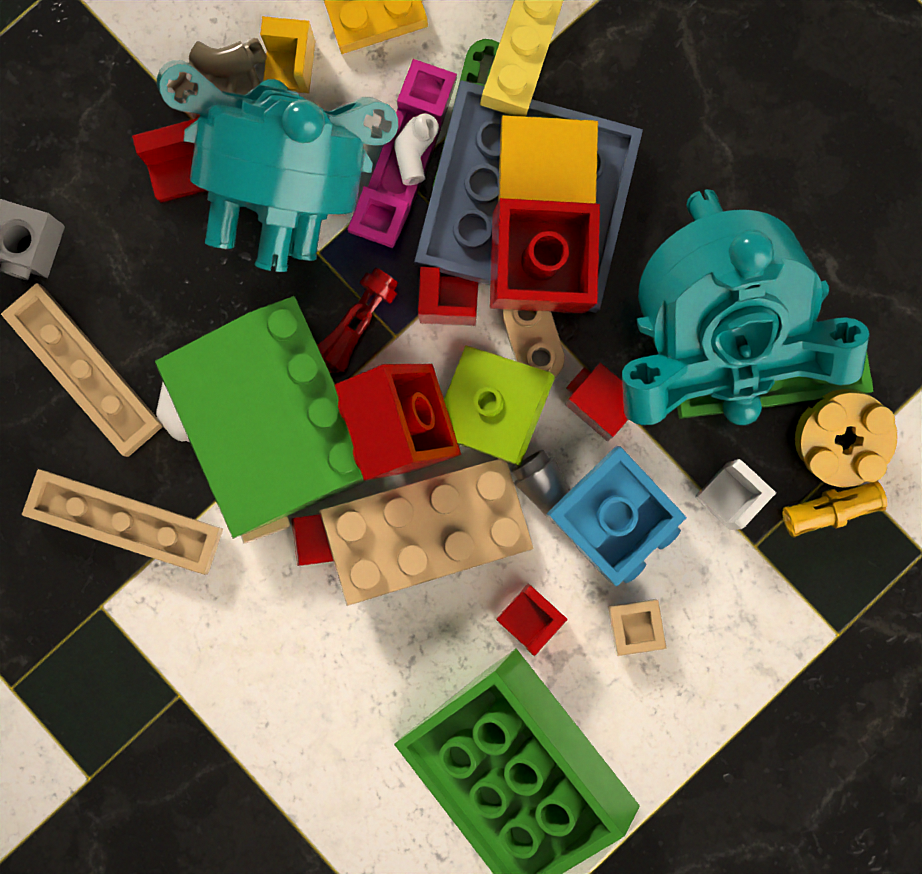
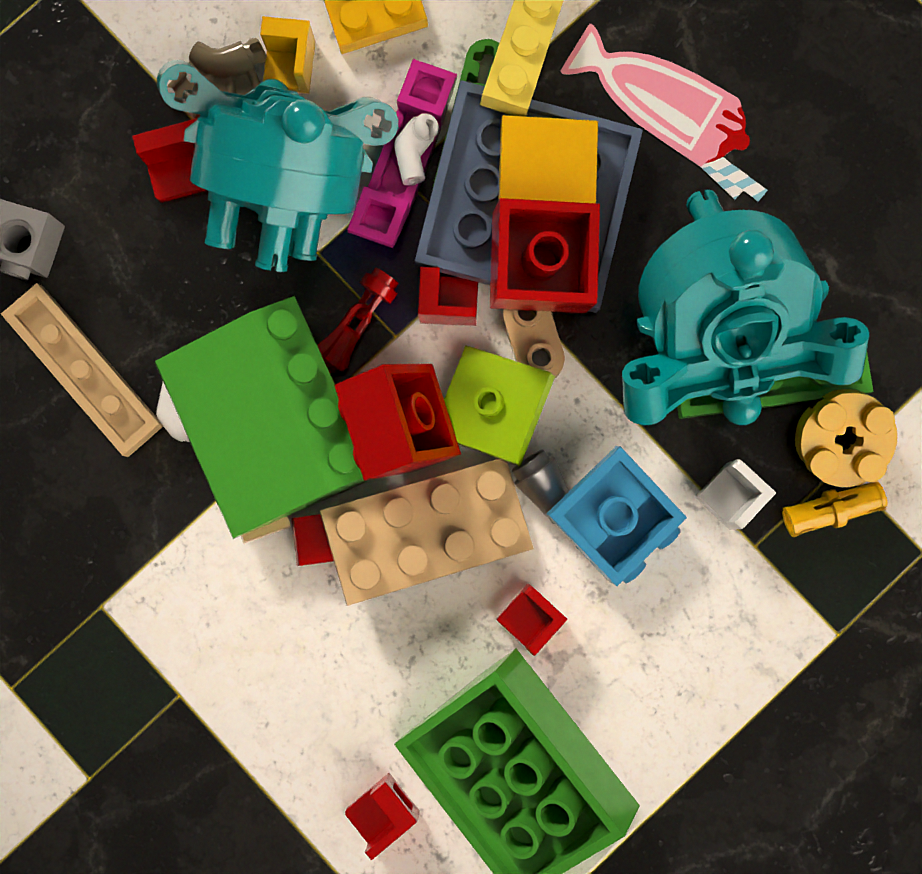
(122, 522): tan plate -> none
(382, 815): none -> red panel
(598, 400): red brick -> none
(637, 627): tan plate -> none
(673, 106): none -> sticker

